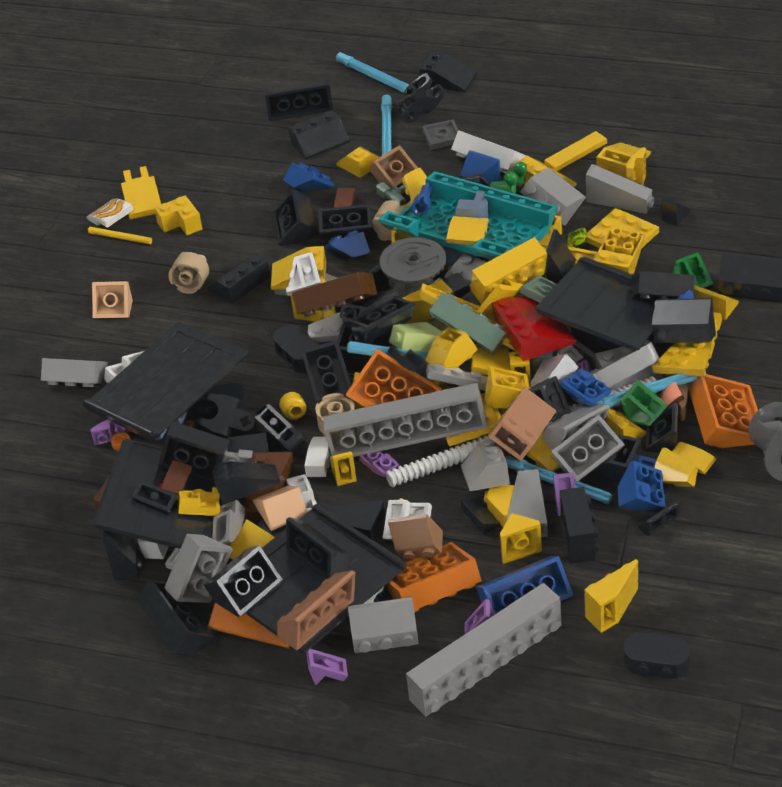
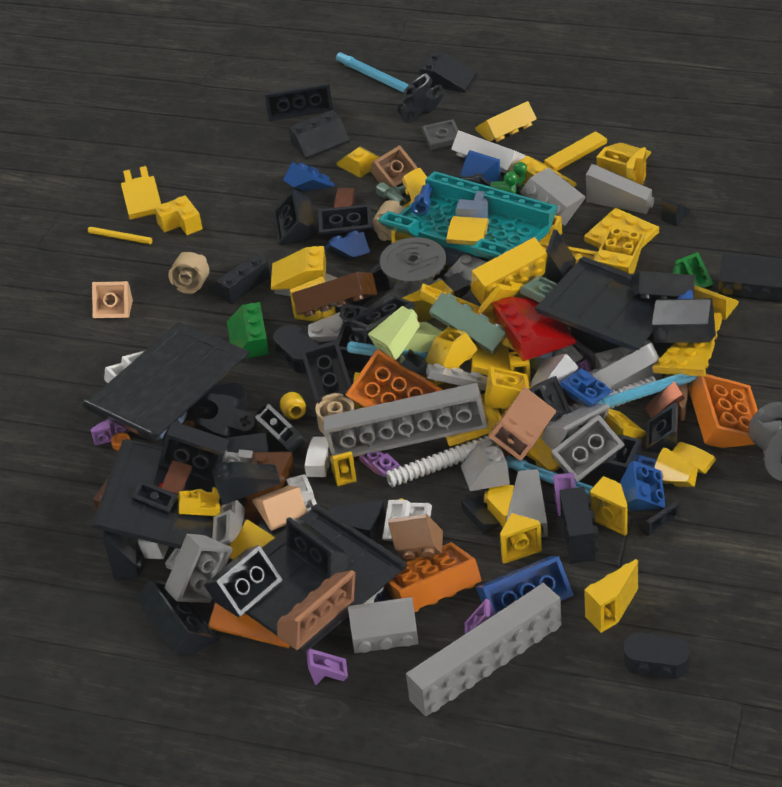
(72, 372): light grey slope -> none
(110, 212): white slope -> none
(248, 330): none -> green slope
(303, 273): white wing -> none
(386, 108): medium azure axle -> none
(395, 332): none -> yellowish green slope
(507, 122): none -> yellow slope
(577, 237): clear neon green tile -> none
(609, 505): none -> yellow slope
(642, 404): green slope -> none

